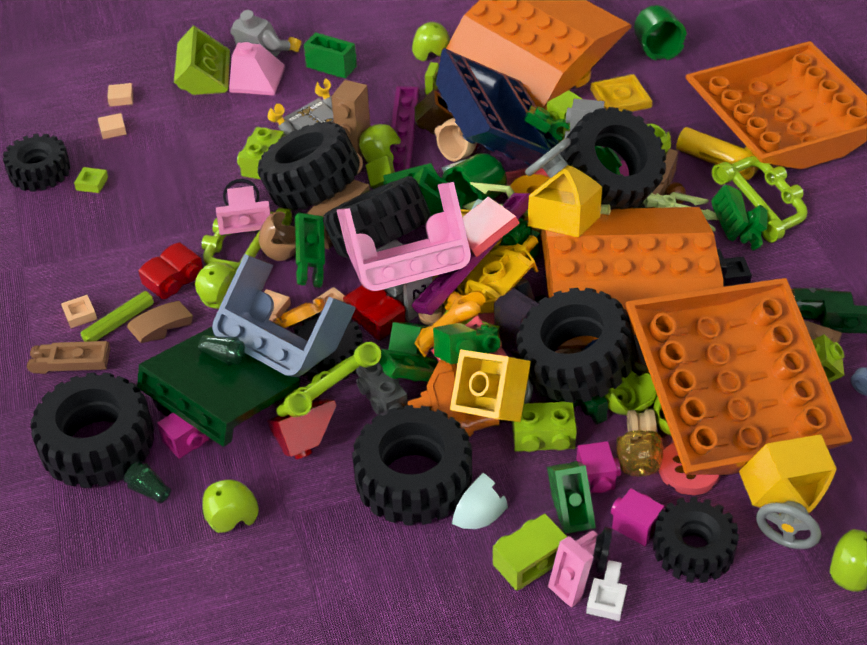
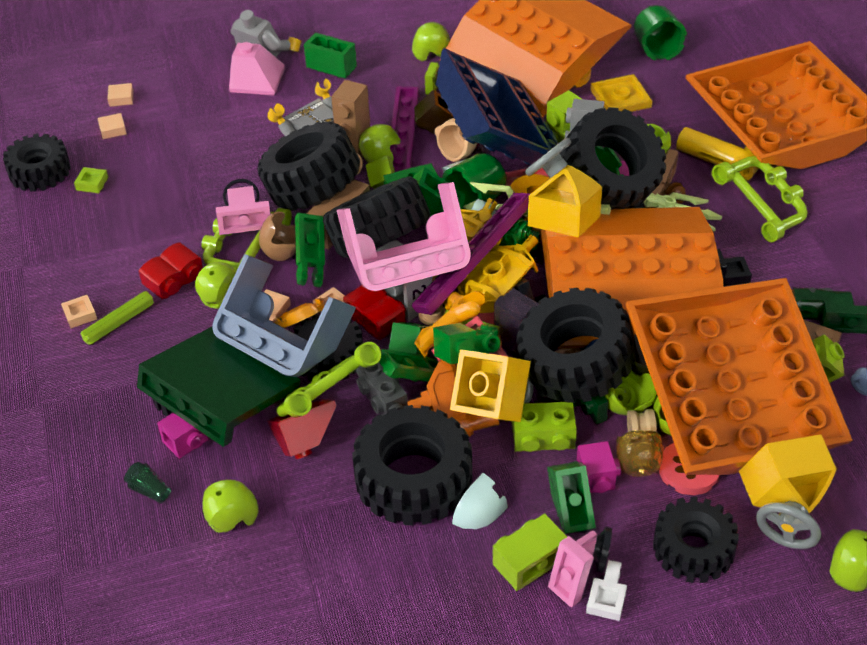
(69, 356): medium nougat hinge -> none
(97, 457): black tyre -> none
(155, 322): medium nougat slope -> none
(201, 64): lime slope -> none
(225, 349): clear green cone -> none
(255, 147): lime brick -> none
(487, 225): tile -> none
(543, 121): green plate -> none
(636, 516): dark pink brick -> none
(730, 208): green slope -> none
(757, 223): green plate -> none

